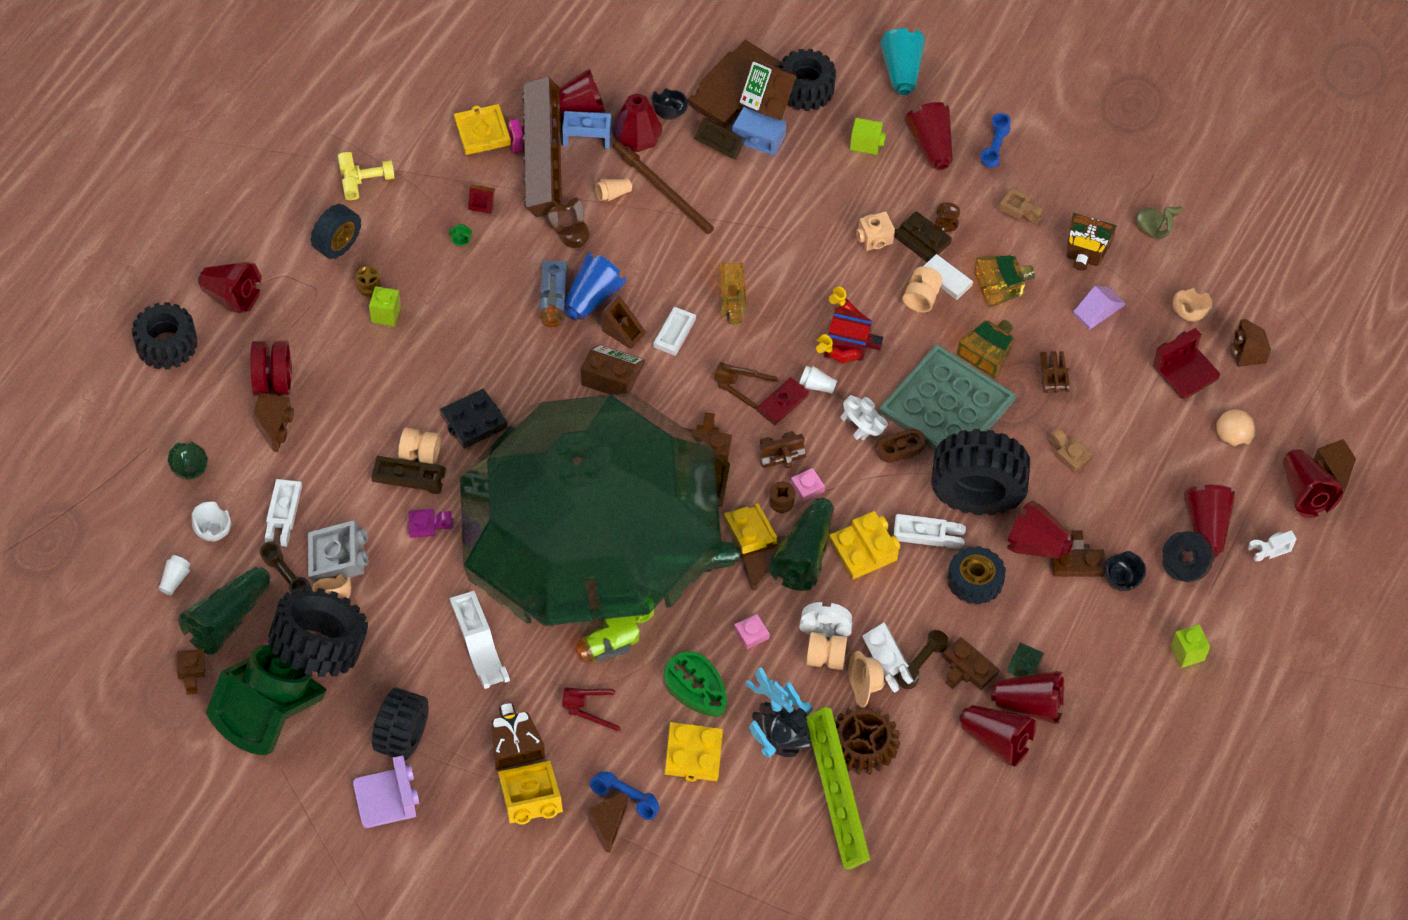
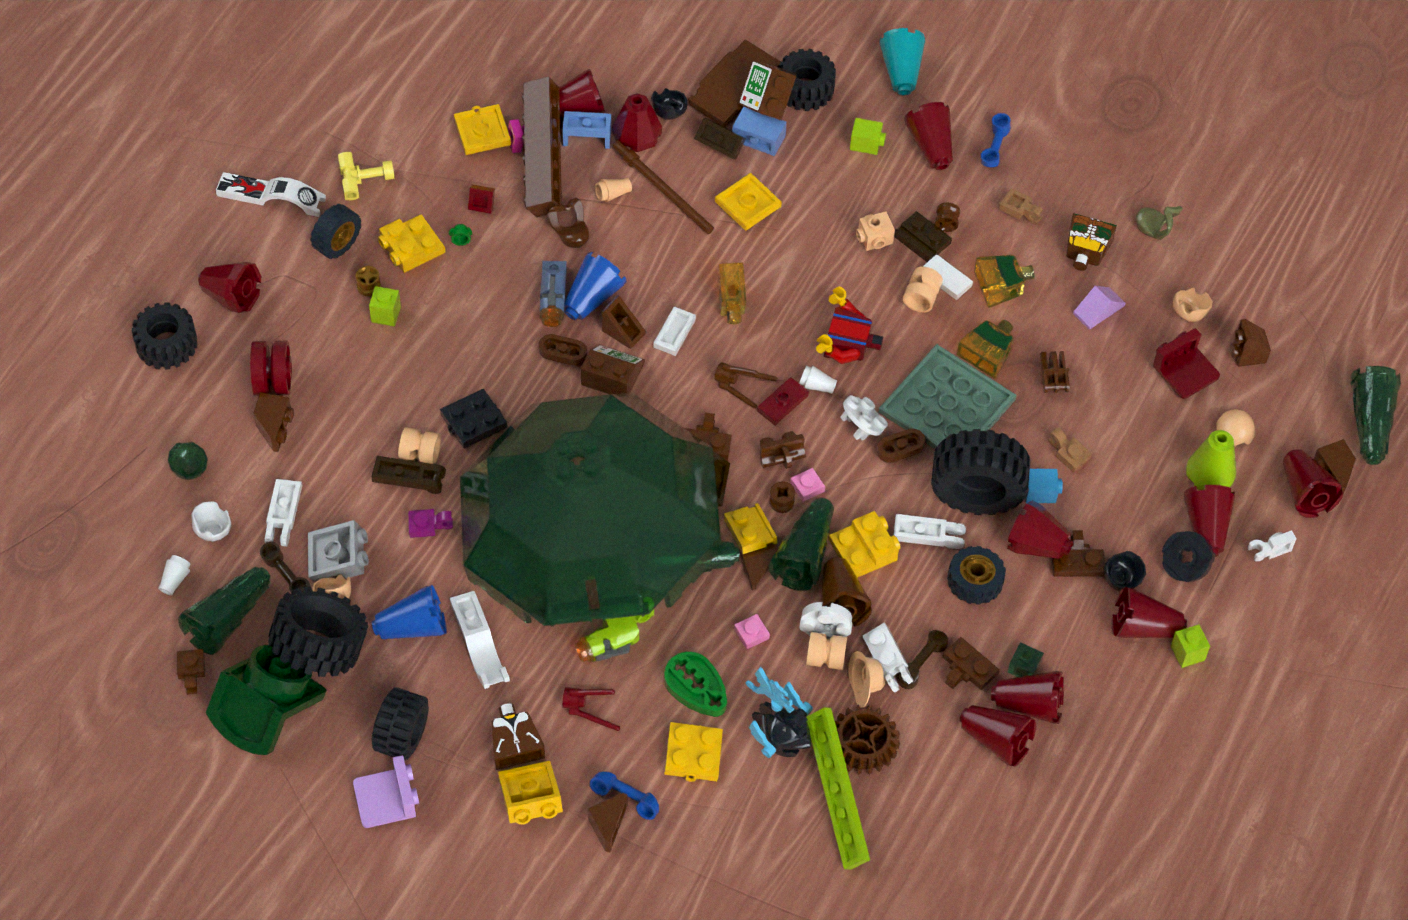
(260, 191): none -> white piece
(410, 242): none -> yellow plate
(412, 617): none -> blue cone
(564, 348): none -> reddish brown plate
(748, 201): none -> yellow plate
(843, 588): none -> reddish brown cone
(1044, 486): none -> dark azure brick
(1145, 617): none -> dark red cone
(1213, 461): none -> lime cone
(1374, 408): none -> clear green cone

